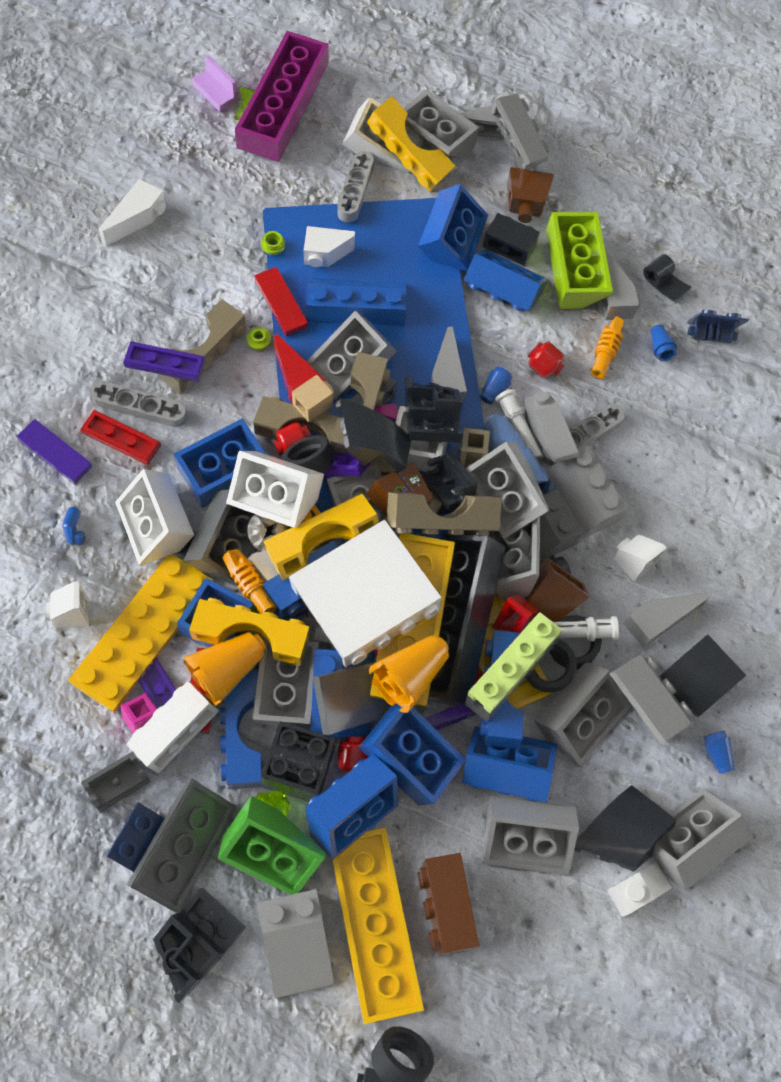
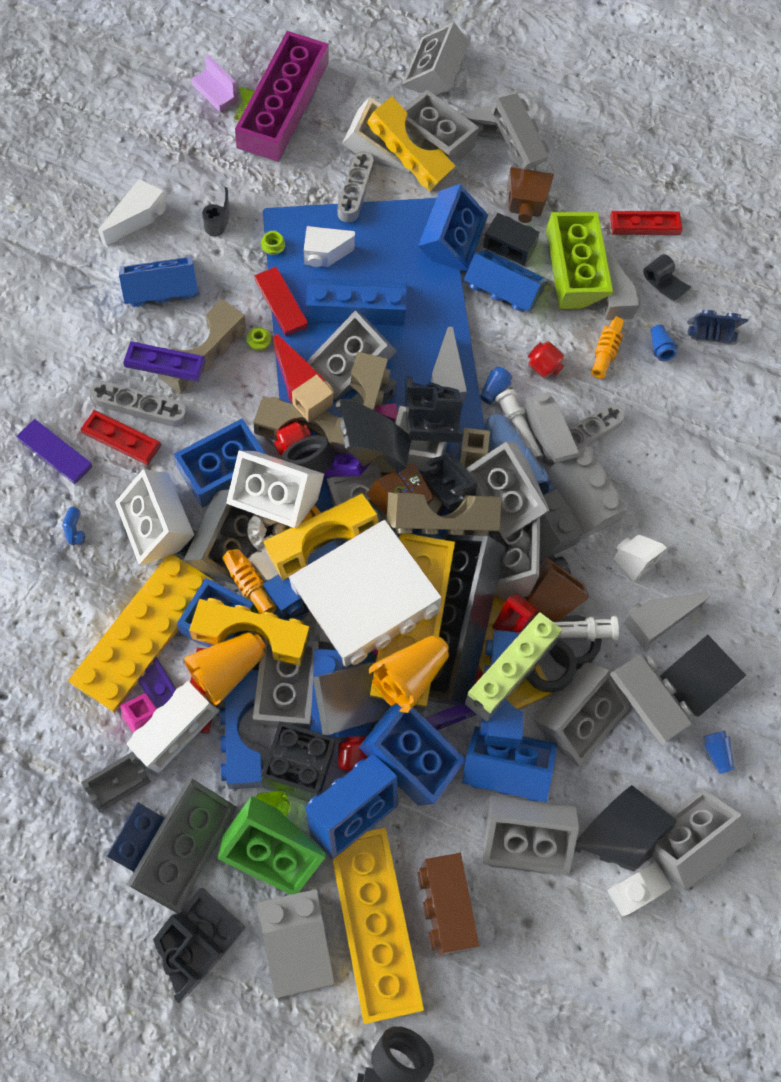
(69, 606): white slope -> none
(158, 281): none -> blue slope
(216, 217): none -> black panel
(437, 60): none -> light grey slope
(646, 223): none -> red tile

